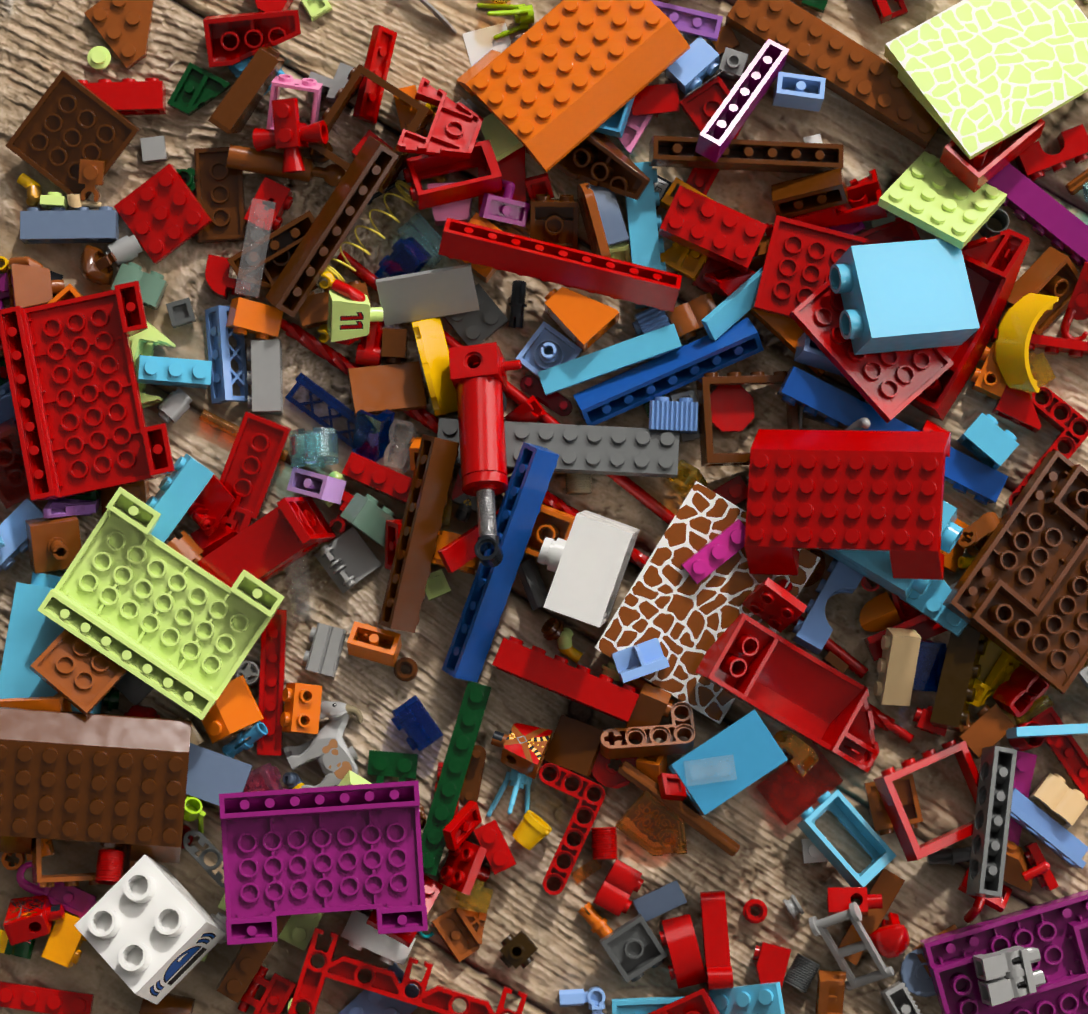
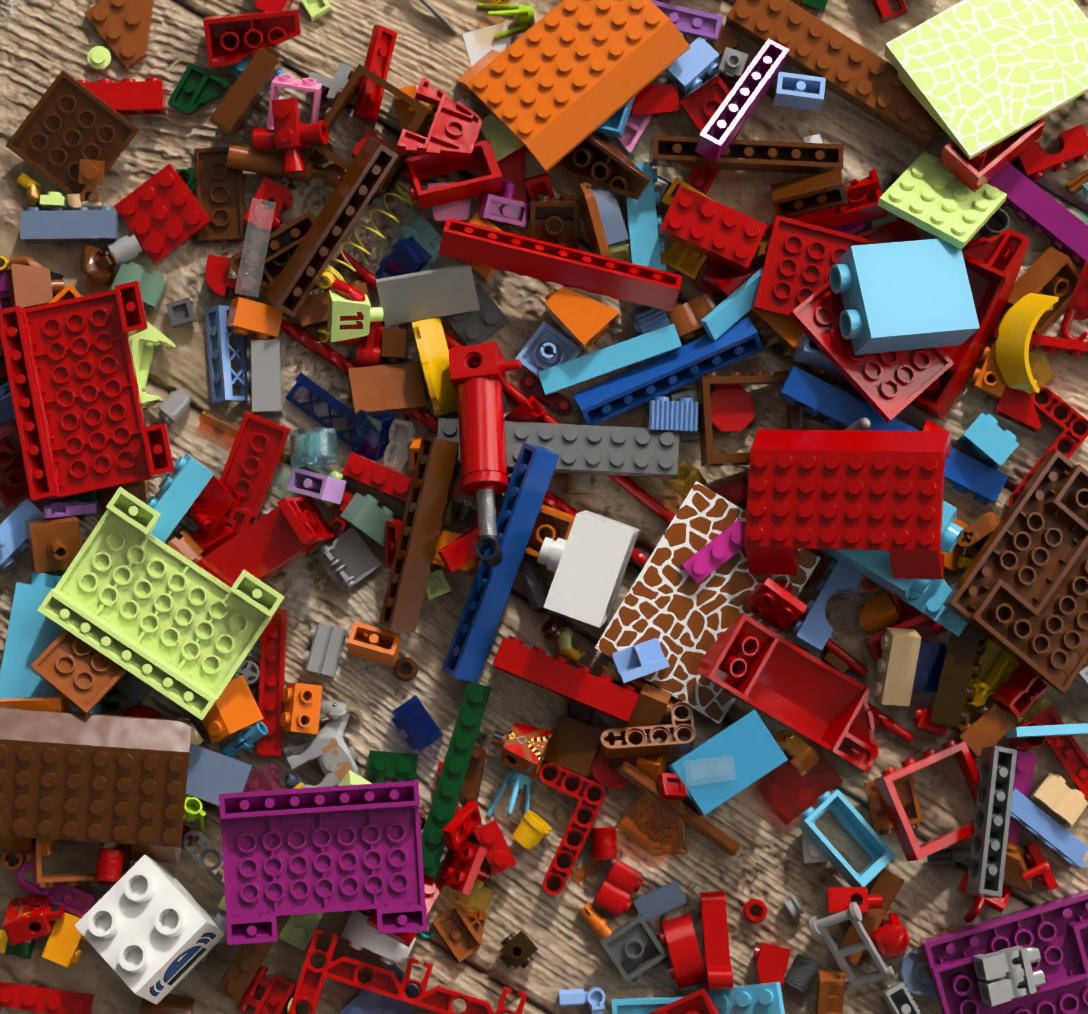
(153, 149): light grey tile -> none
(173, 371): medium azure brick -> none
(517, 304): black axle -> none

